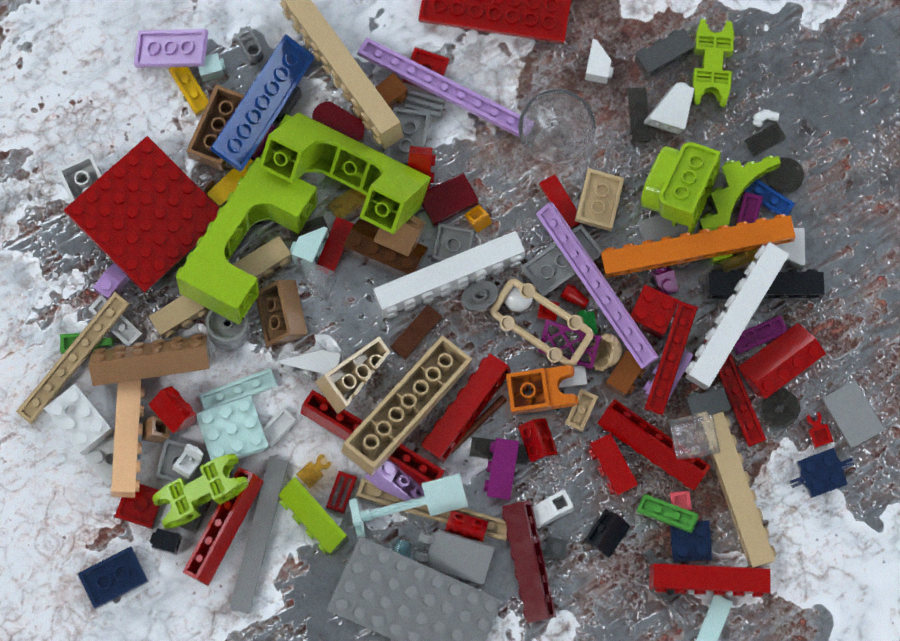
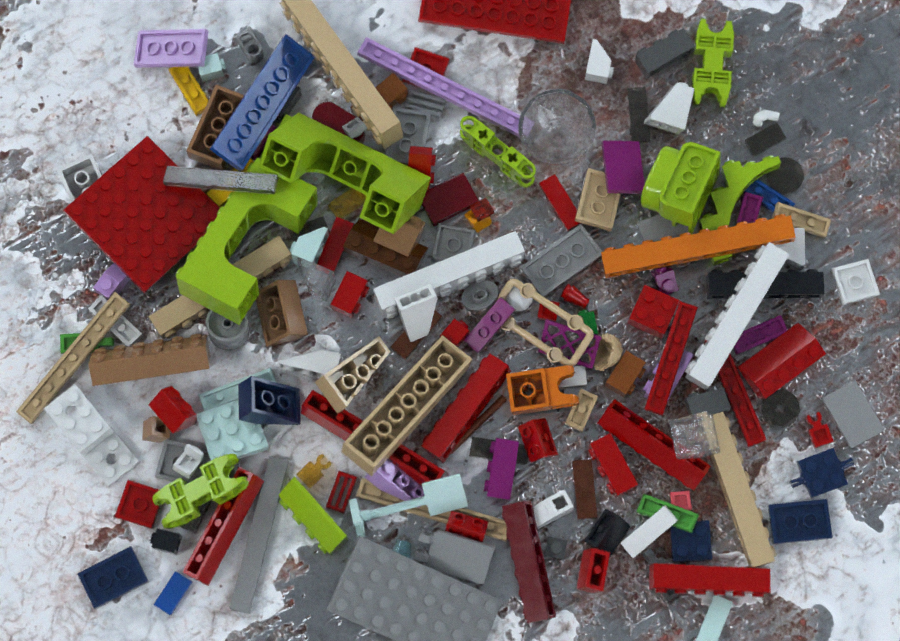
(126, 439): light nougat brick -> none
(172, 593): none -> blue tile
(220, 180): none -> clear smoke tile
(268, 402): none -> dark blue slope
(350, 294): none -> red brick
(354, 128): none -> light grey plate
(417, 311): none -> white slope
(456, 332): none -> red brick
(482, 209): none -> clear red tile
(484, 138): none -> lime piece
(489, 325): none -> magenta plate
(584, 489): none -> copper tile
(593, 570): none -> red brick
(597, 285): lavender plate -> none
(623, 167): none -> magenta tile
(649, 531): none -> white tile
(738, 260): clear yellow tile -> none
(800, 521): none -> dark blue plate
(810, 222): none -> tan tile
(855, 282): none -> white tile

